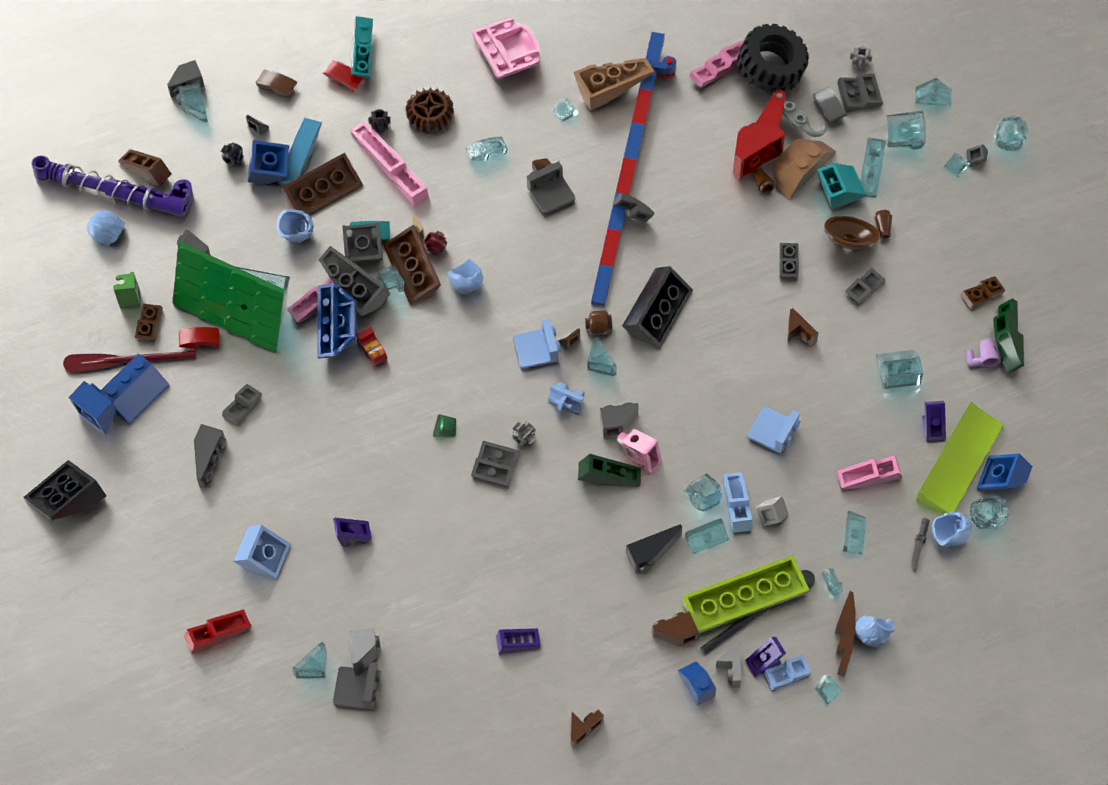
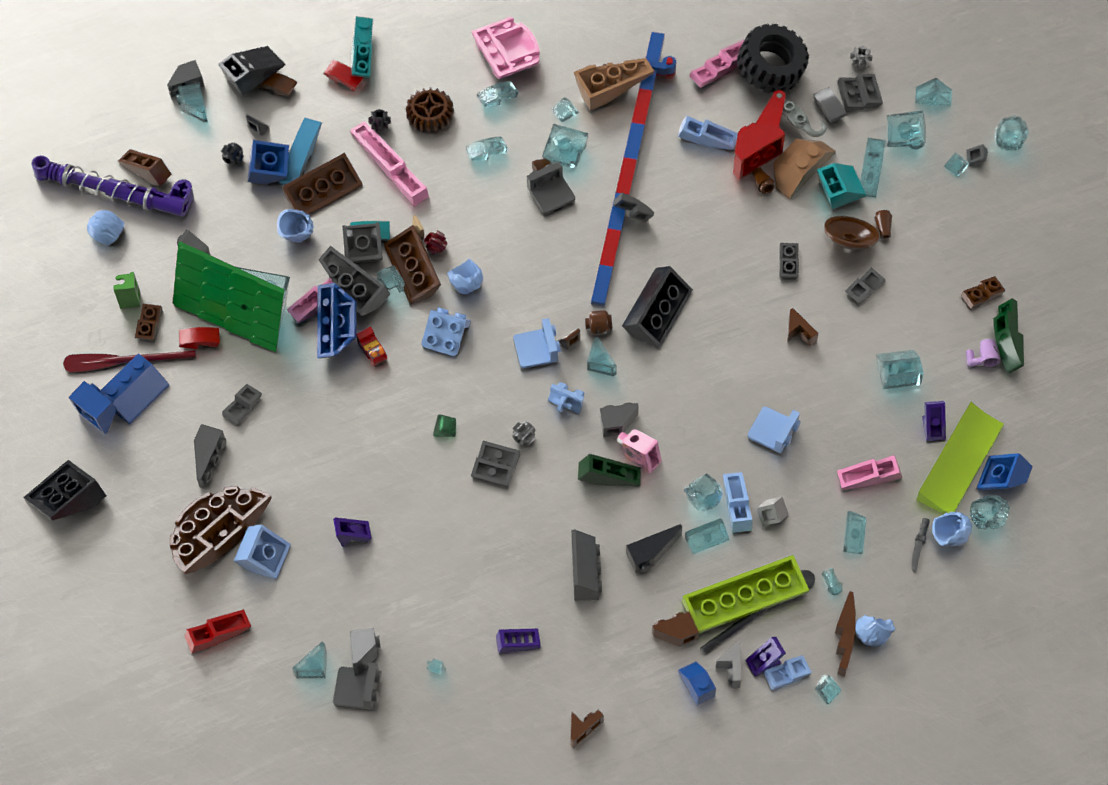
(214, 526): none -> reddish brown brick
(250, 67): none -> black slope
(435, 666): none -> clear light blue plate
(444, 331): none -> light blue bracket
(494, 94): none -> clear light blue slope
(565, 145): none -> clear light blue slope
(585, 566): none -> dark grey slope
(707, 134): none -> light blue slope

